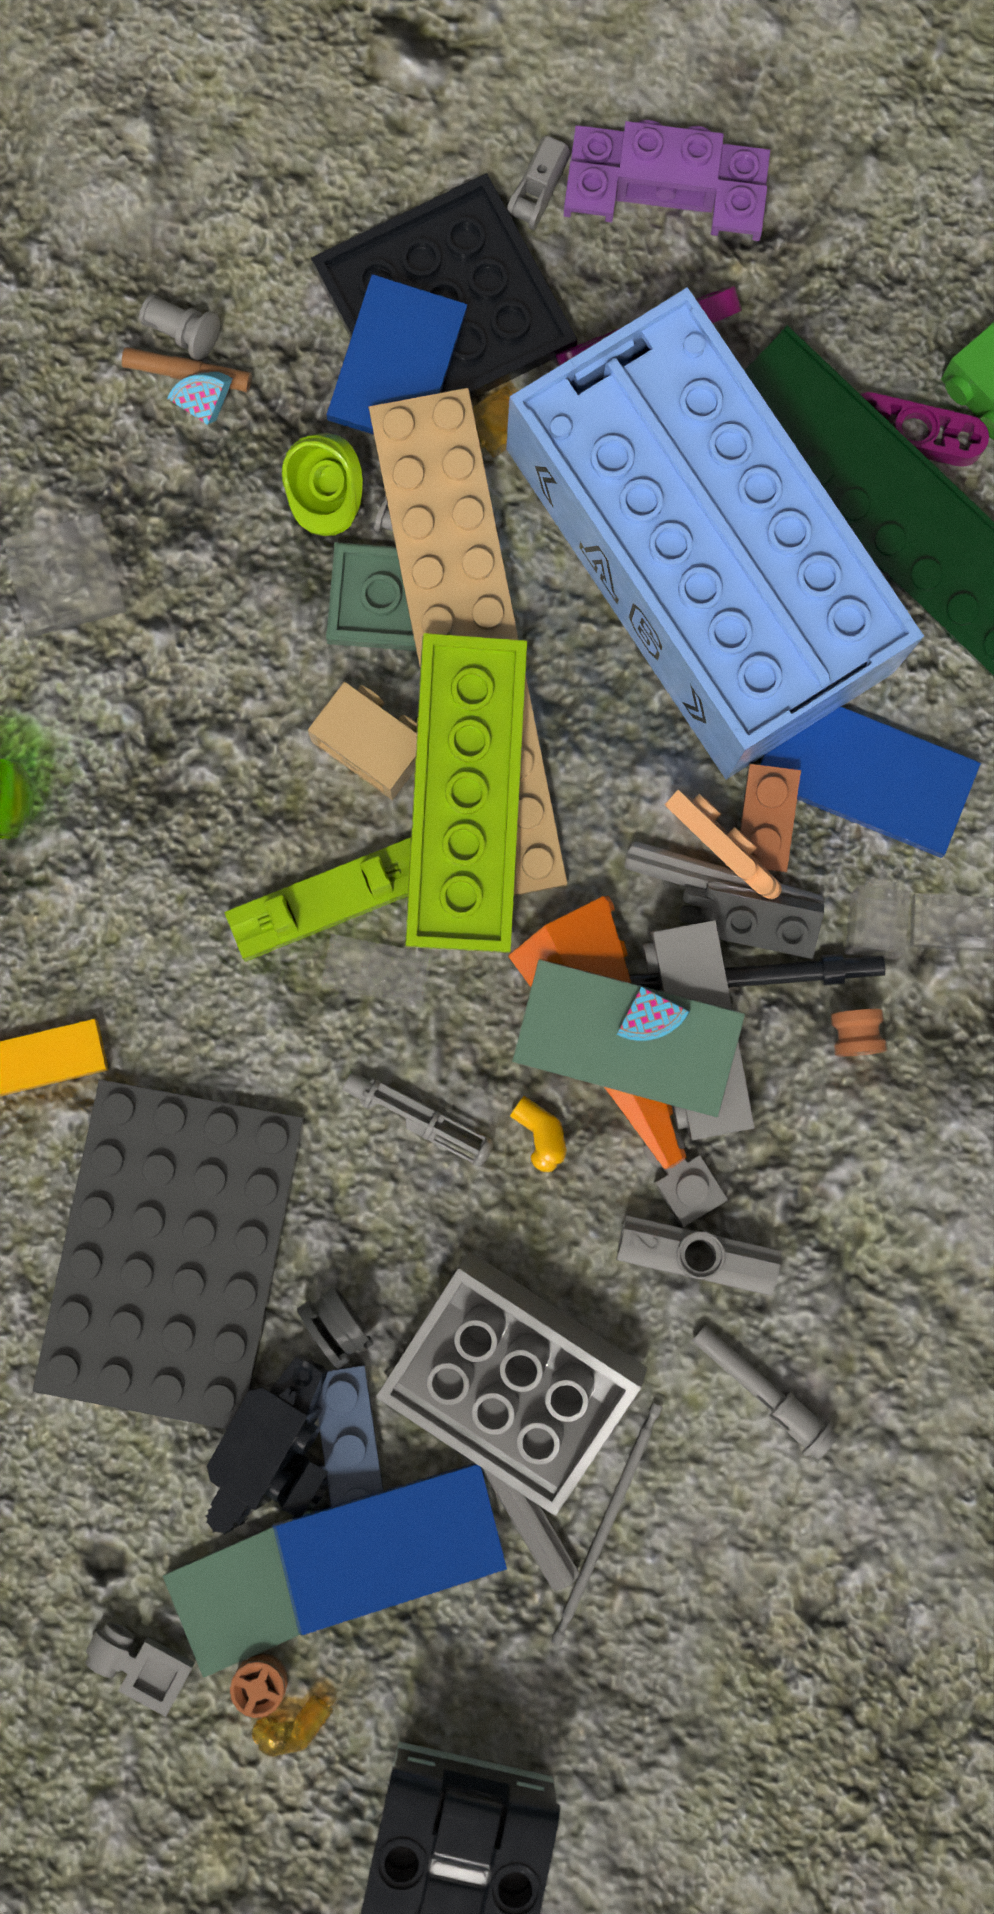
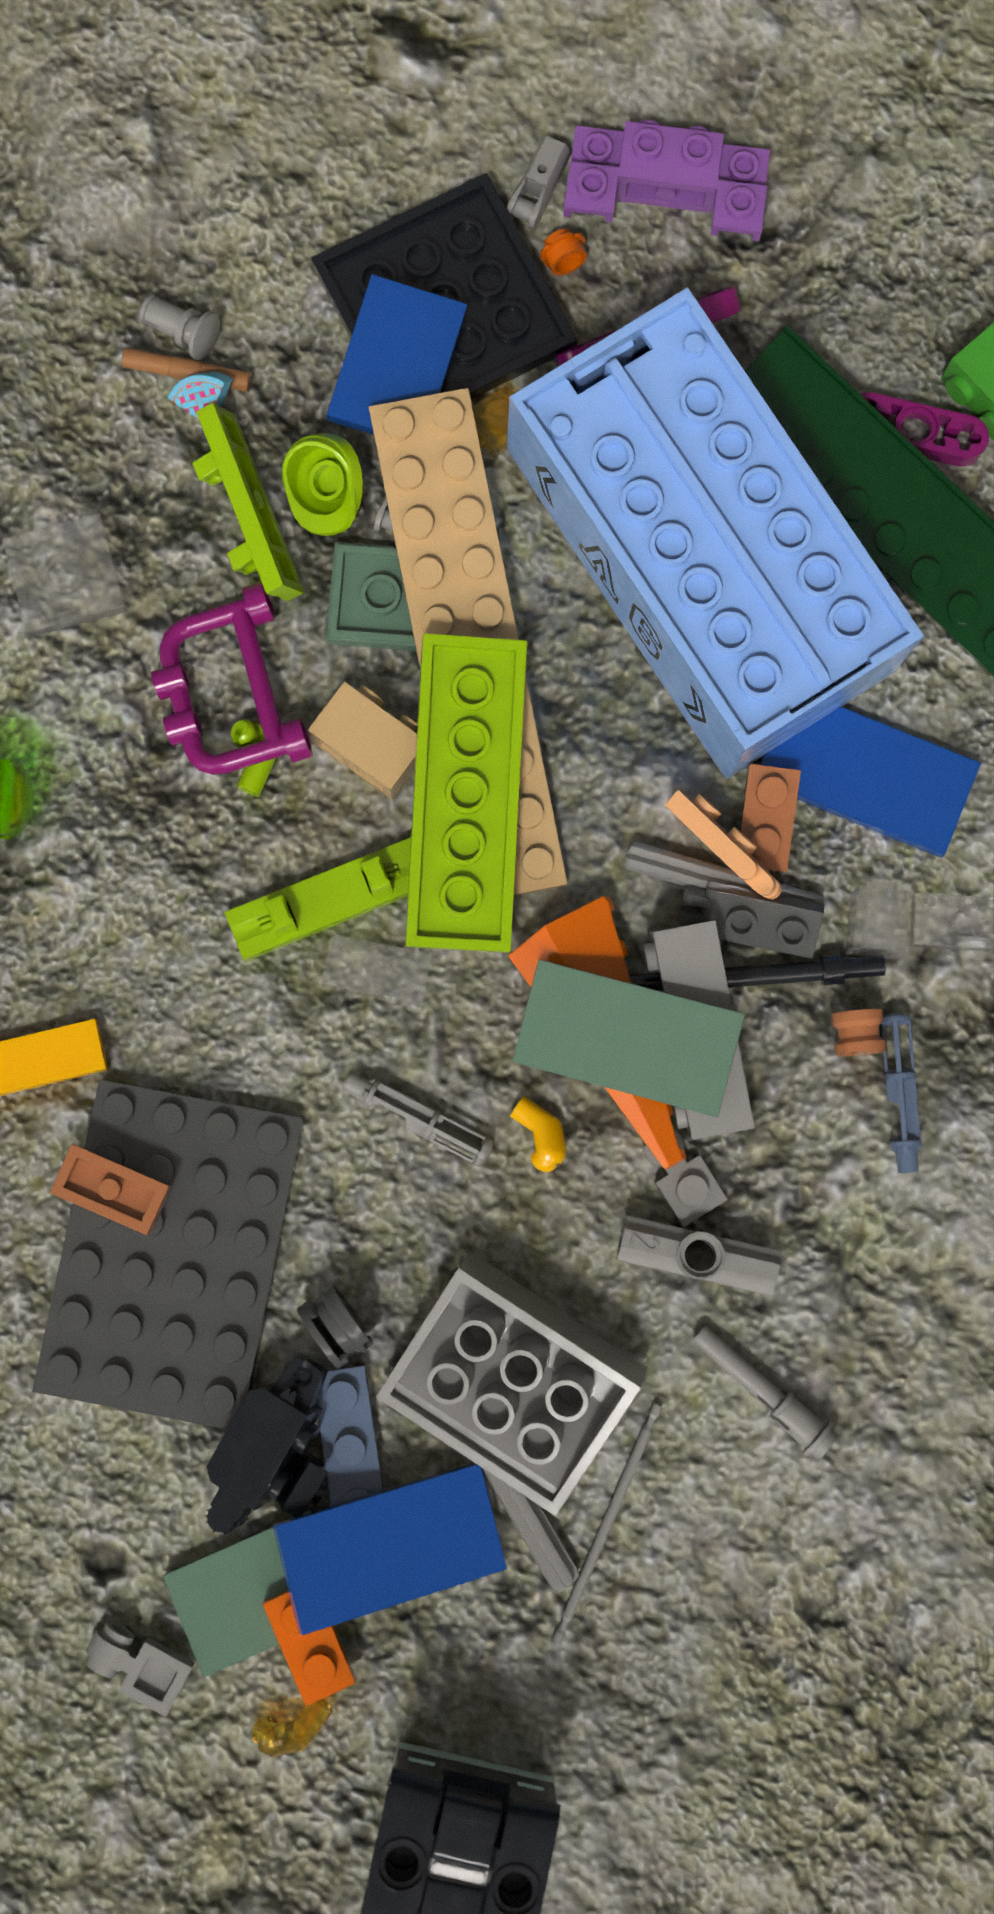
(110, 1189): none -> nougat plate
(173, 683): none -> magenta bar
(233, 465): none -> lime hinge
(253, 777): none -> lime arm
(253, 1696): nougat wheel -> none
(314, 1658): none -> orange plate
(564, 252): none -> orange plate
(651, 1017): medium azure tile -> none
(903, 1091): none -> sand blue piece

